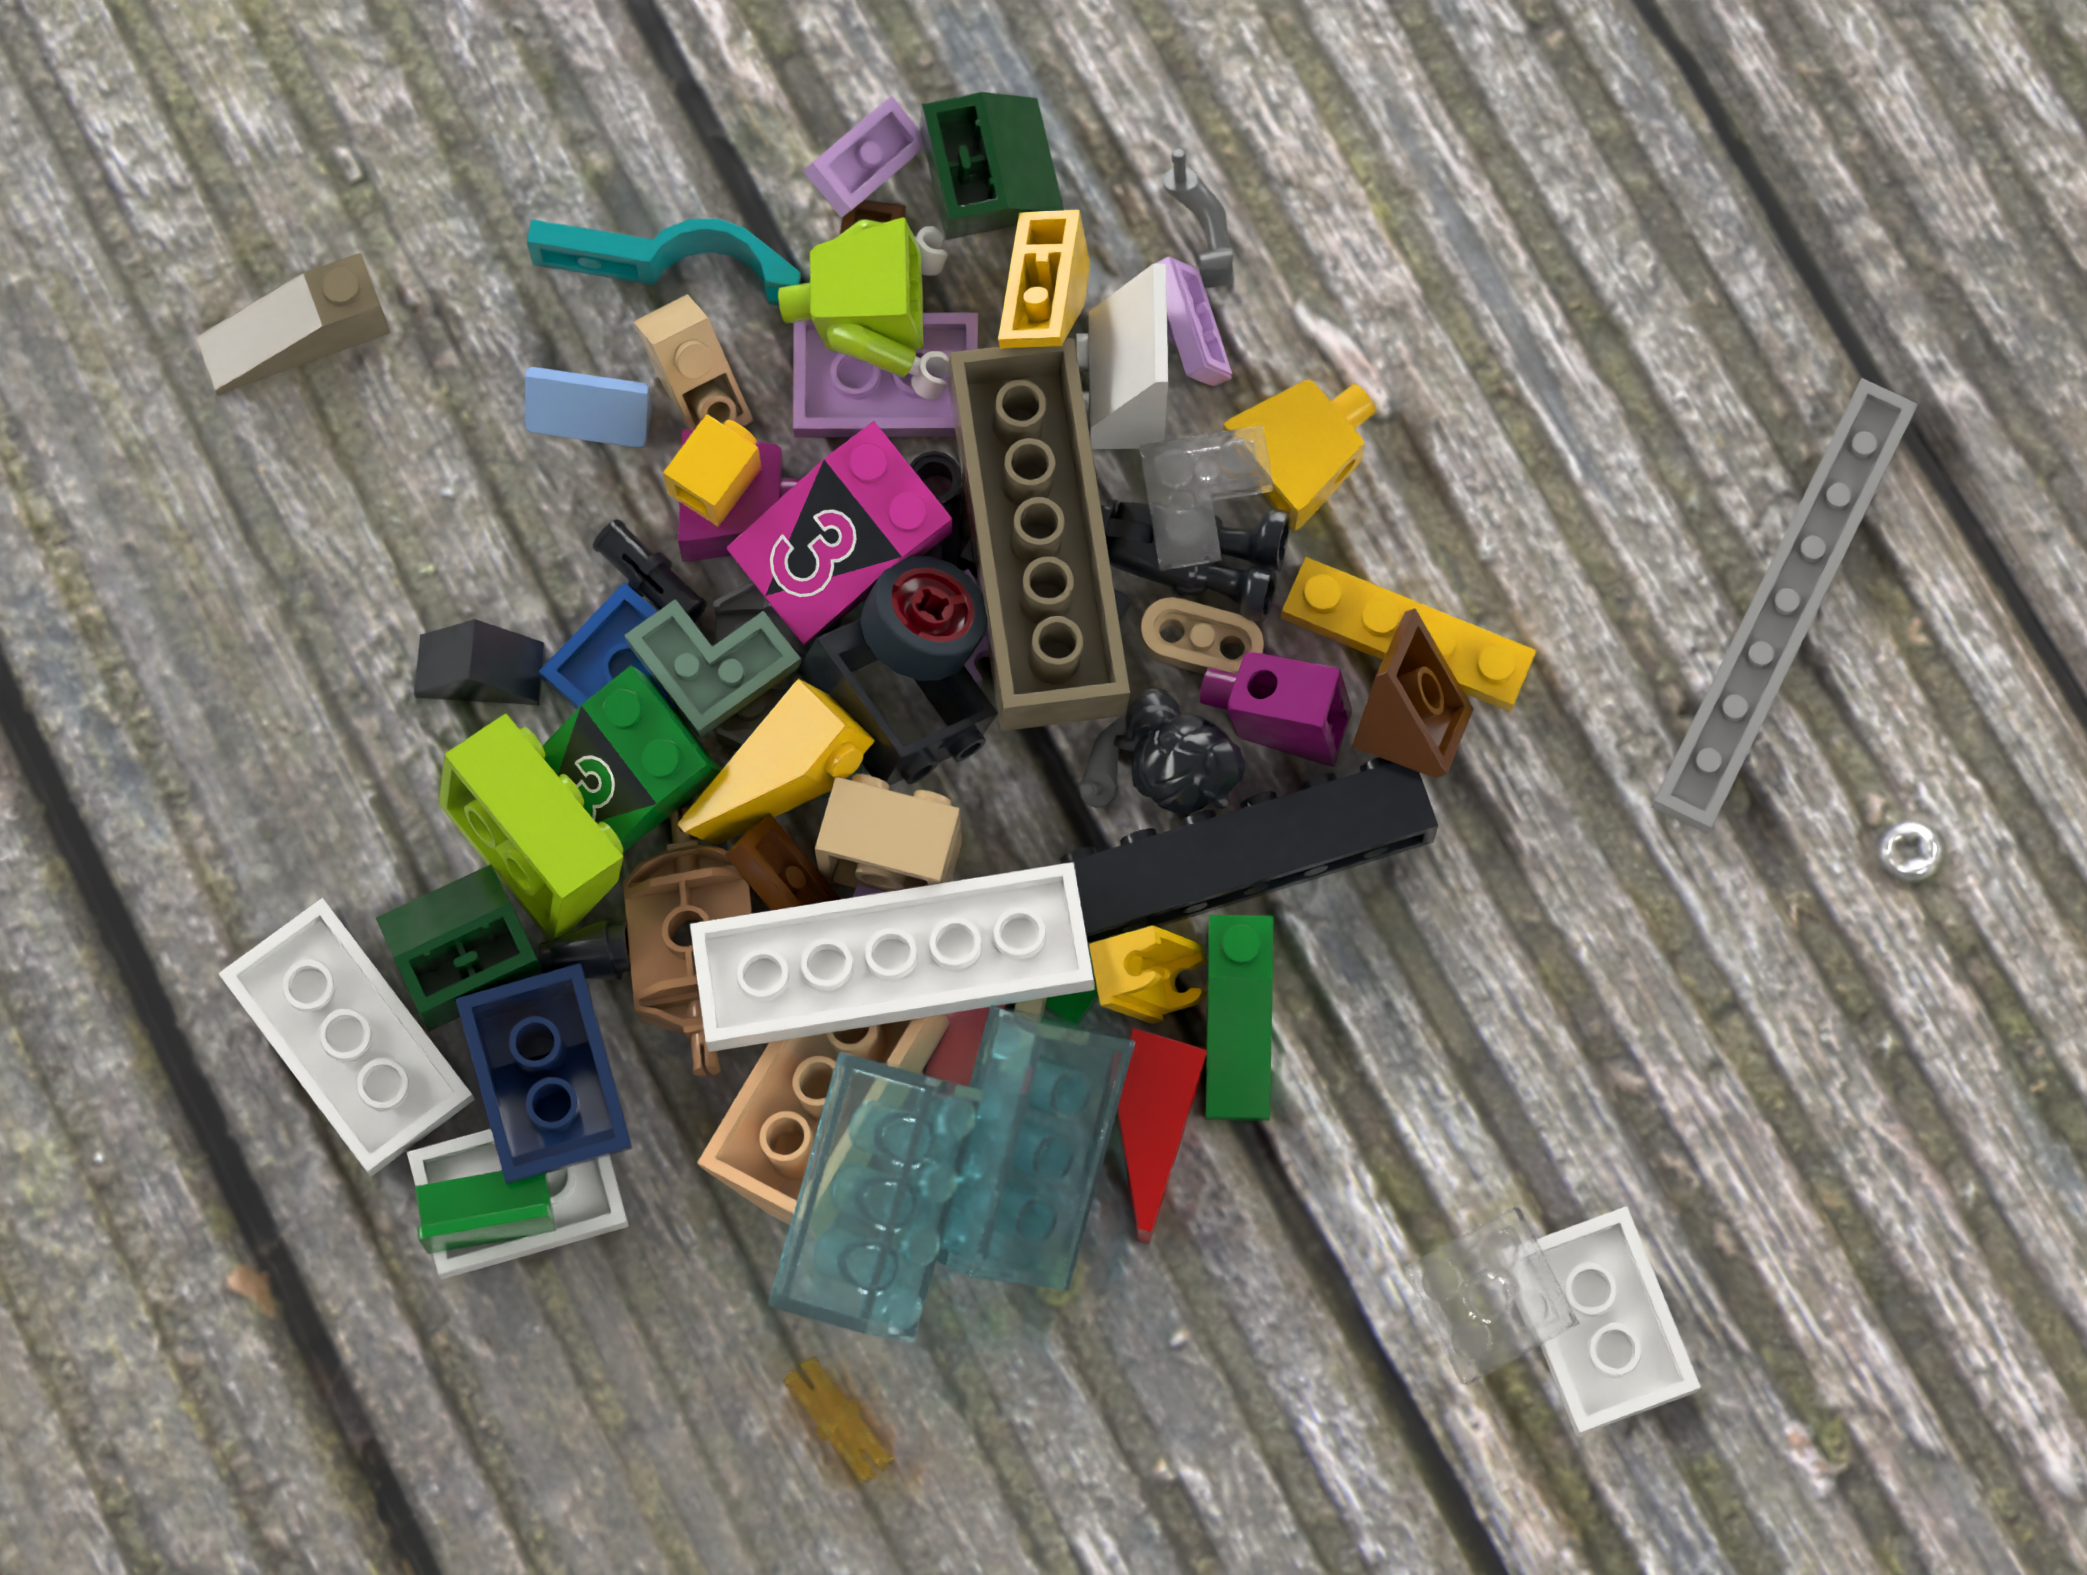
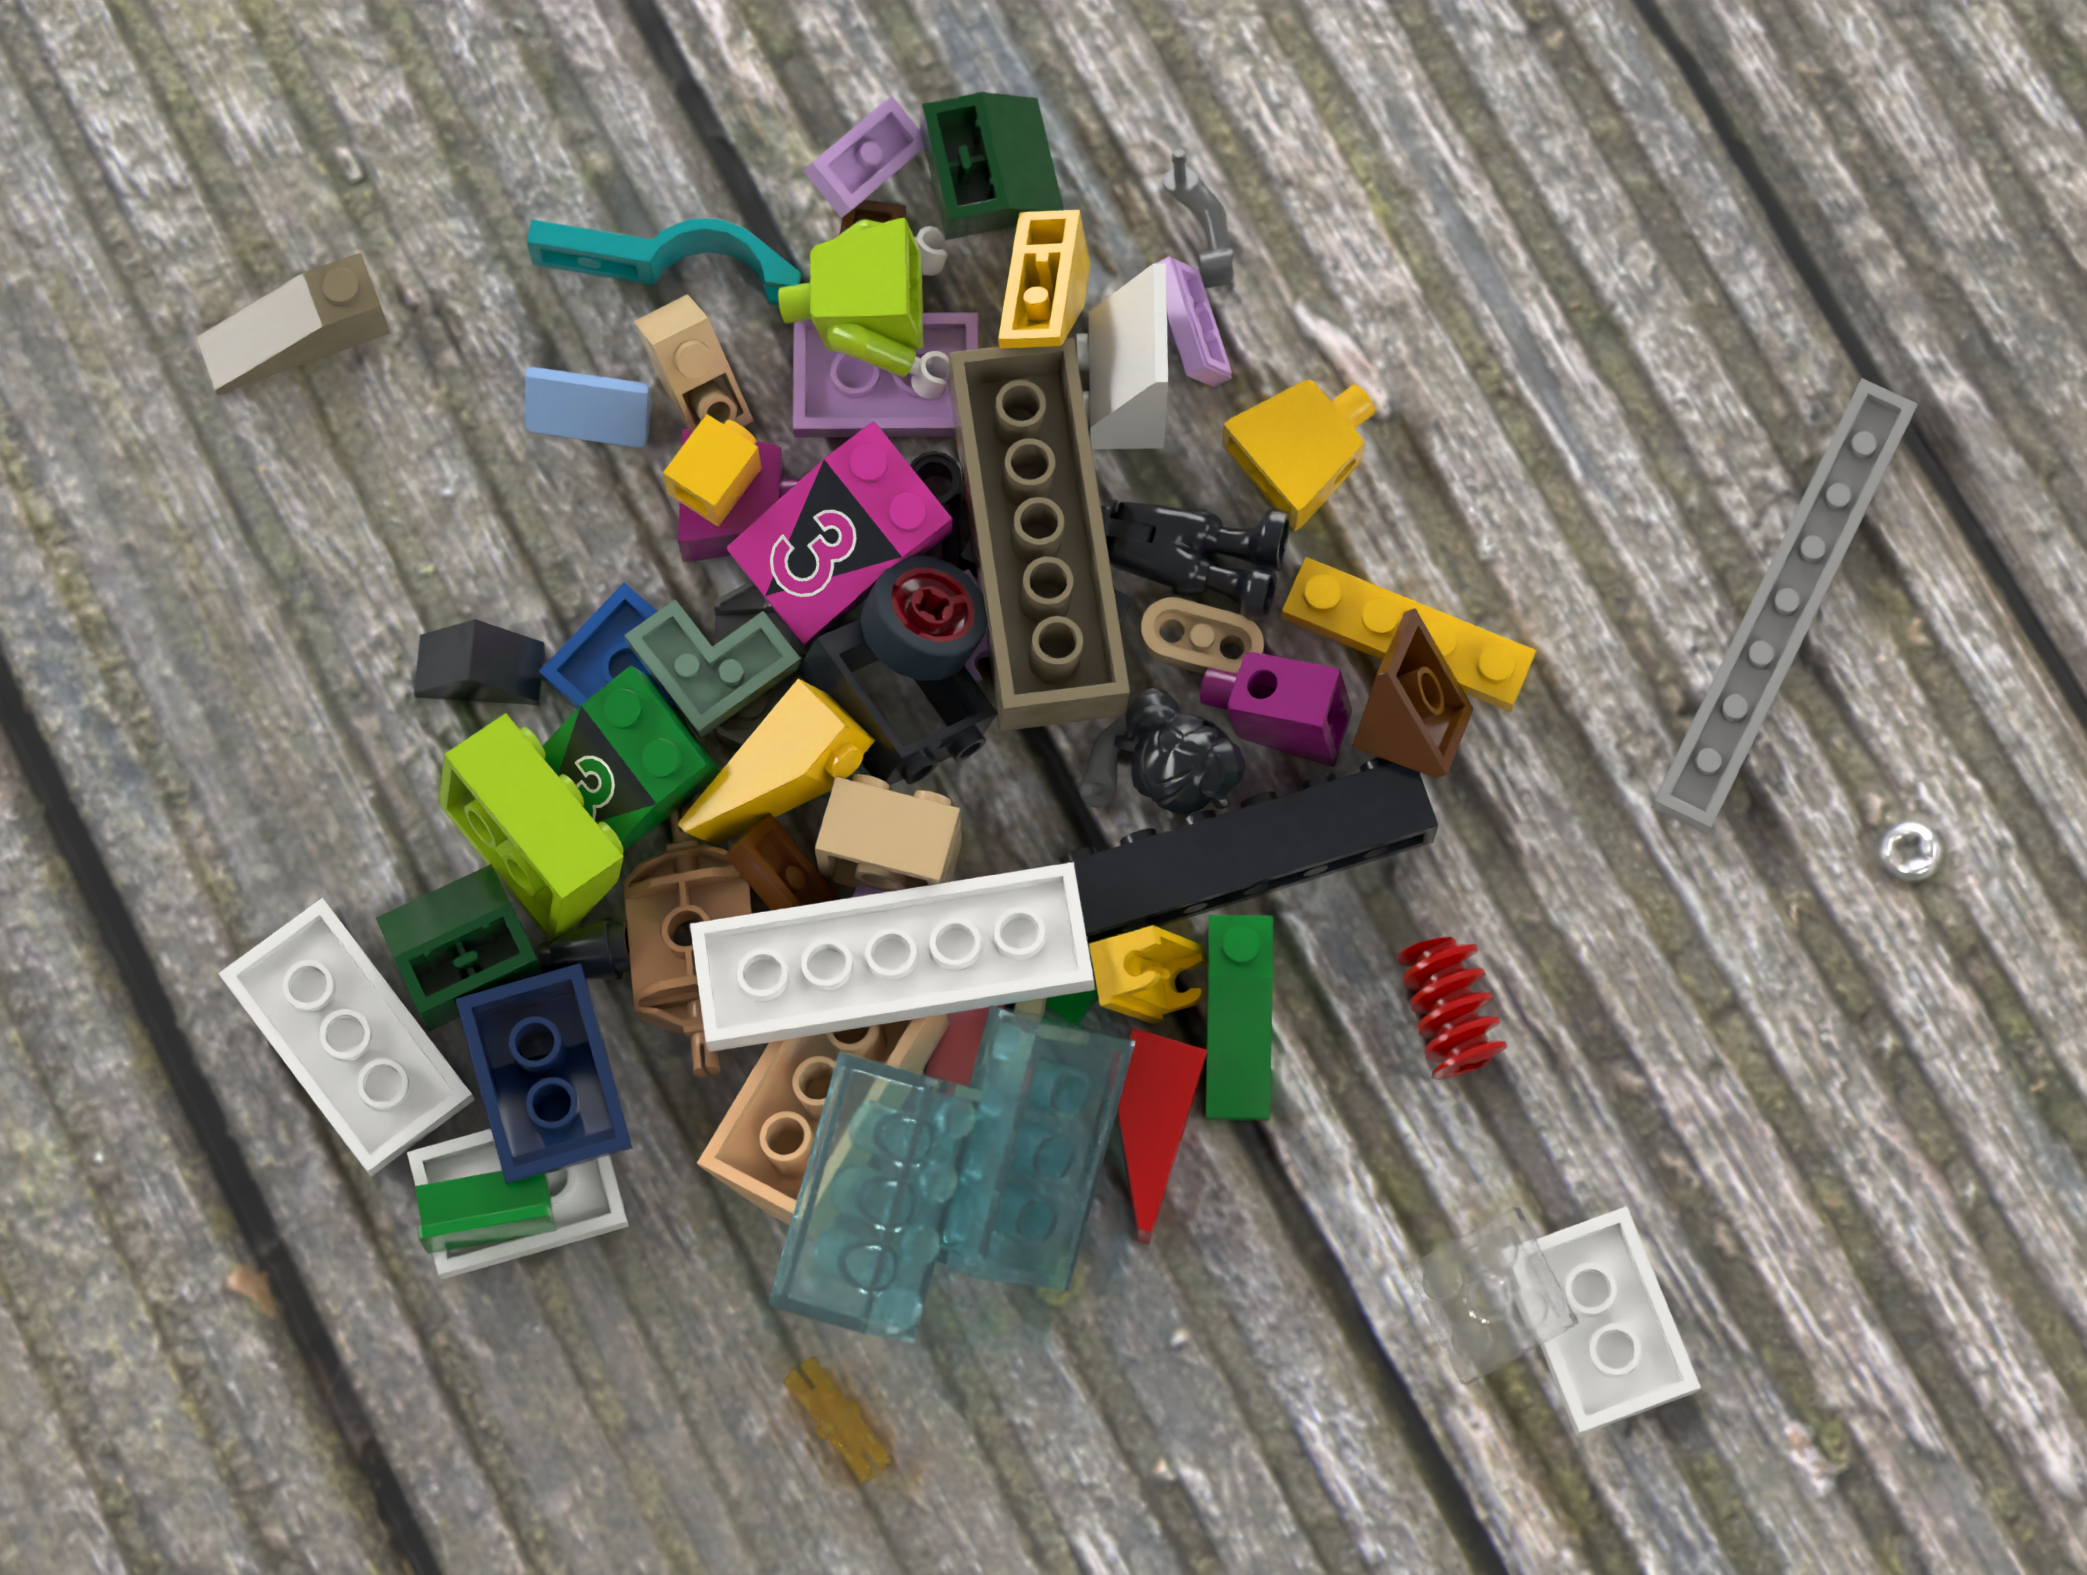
(647, 572): black pin -> none
(1188, 476): clear plate -> none
(1449, 1006): none -> red piece

